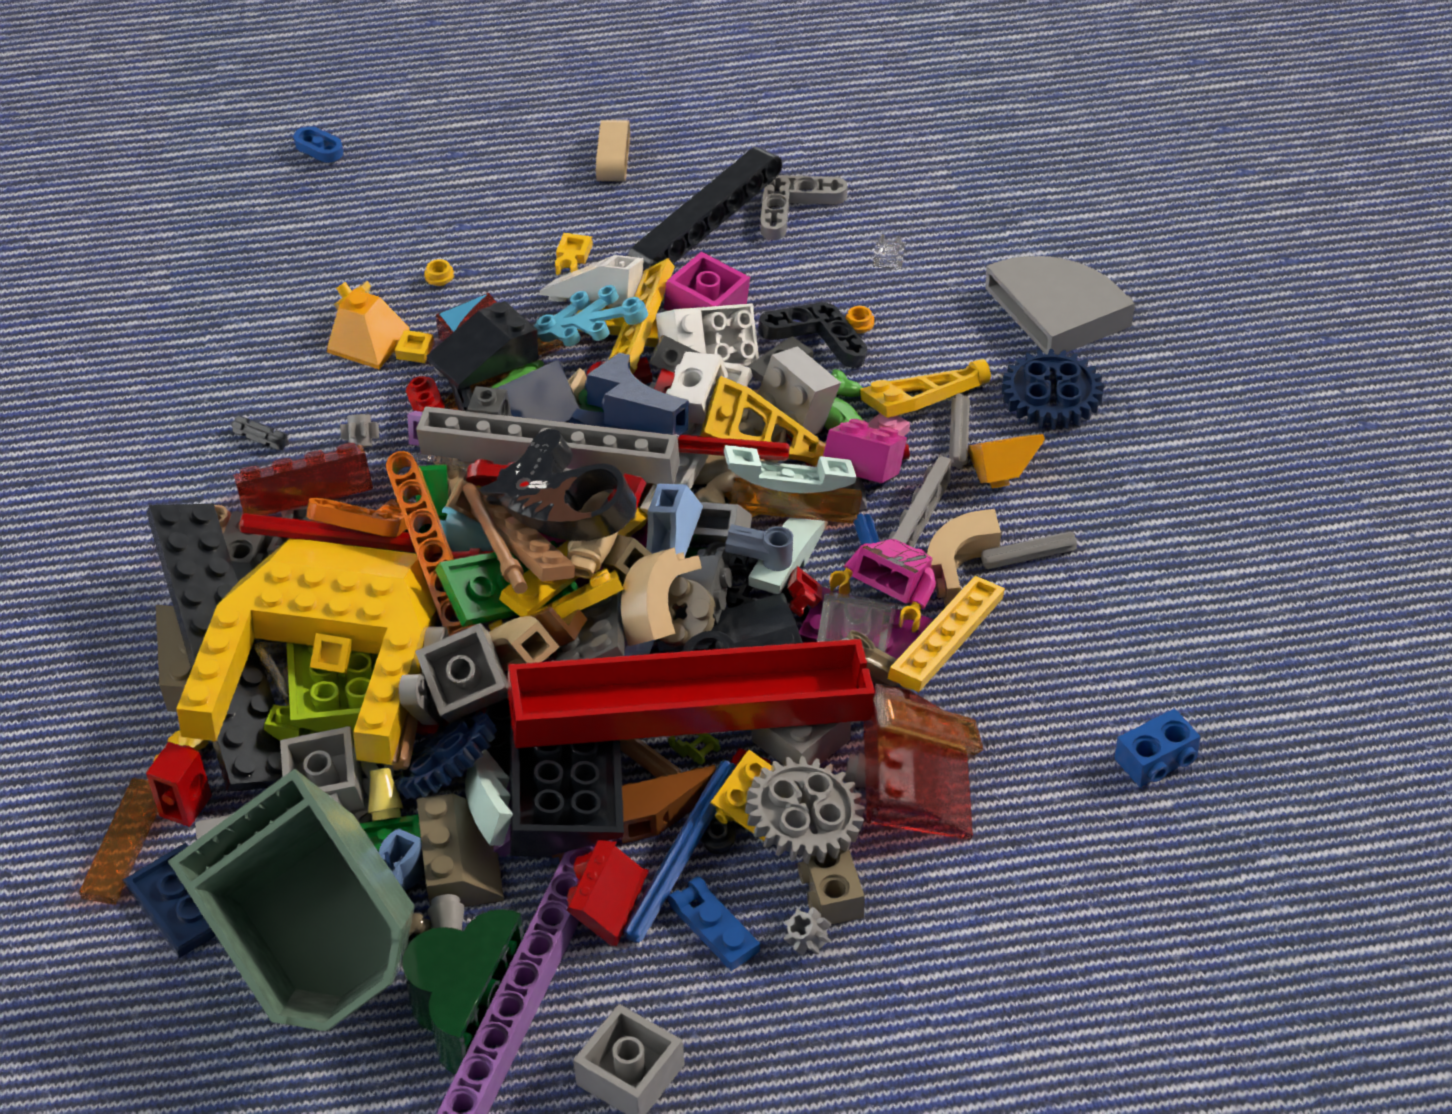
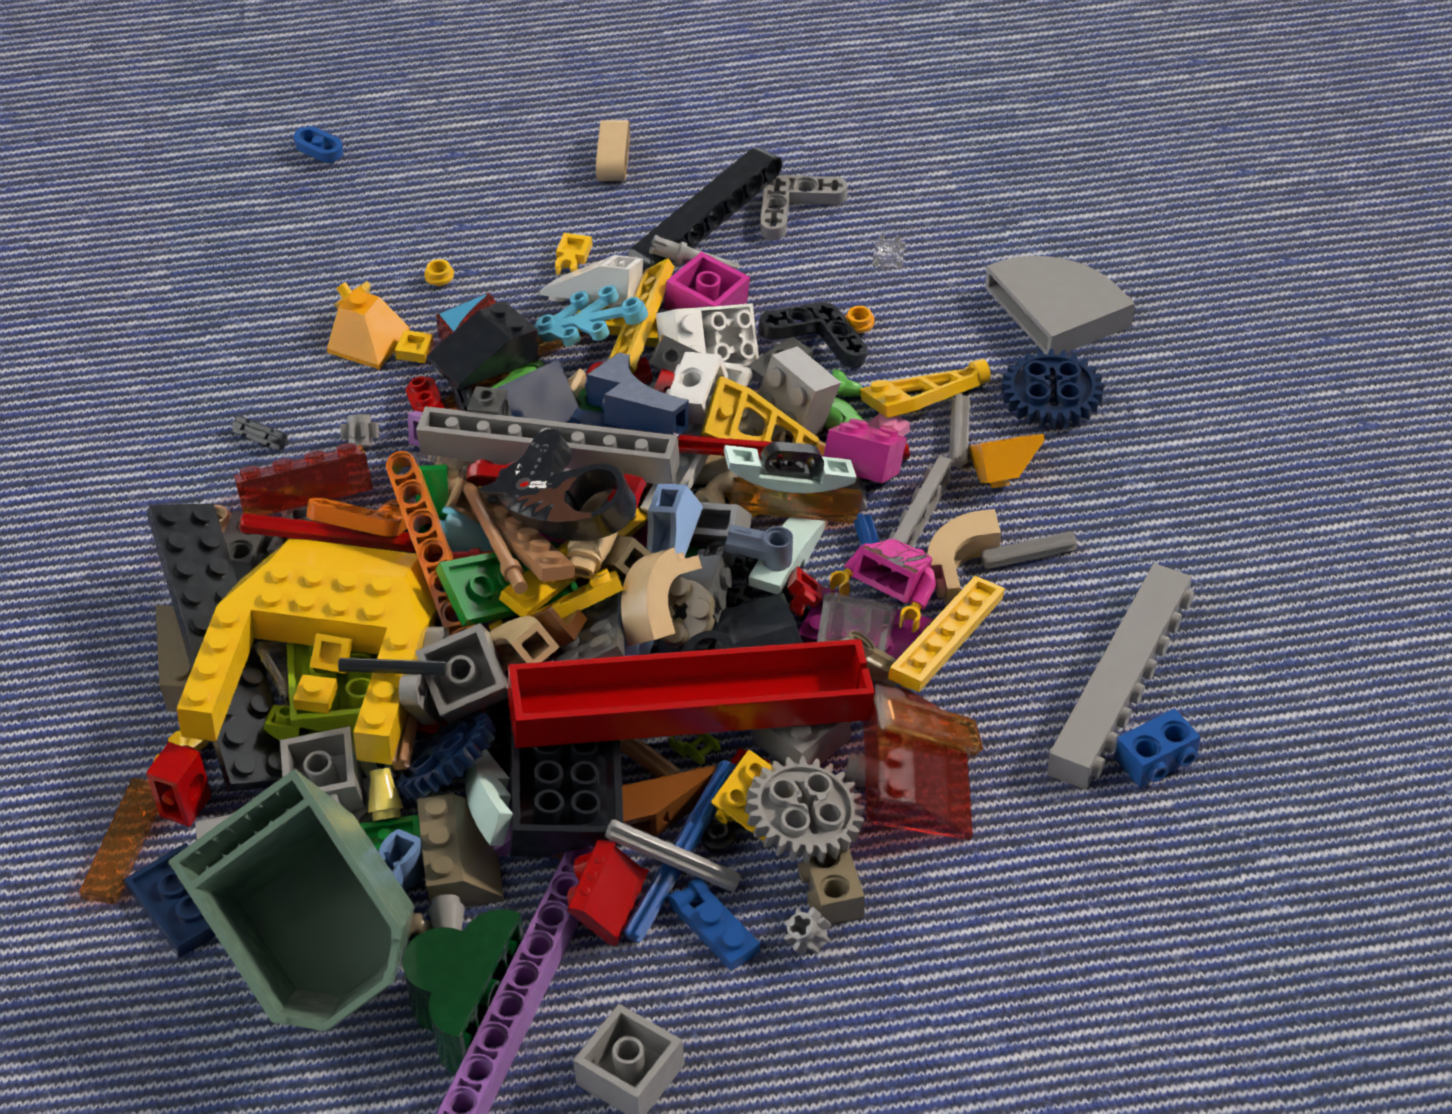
(315, 694): none -> yellow plate
(392, 666): none -> black bar
(672, 855): none -> light grey axle
(680, 252): none -> light grey pin
(793, 457): none -> black beam
(1120, 677): none -> light grey brick

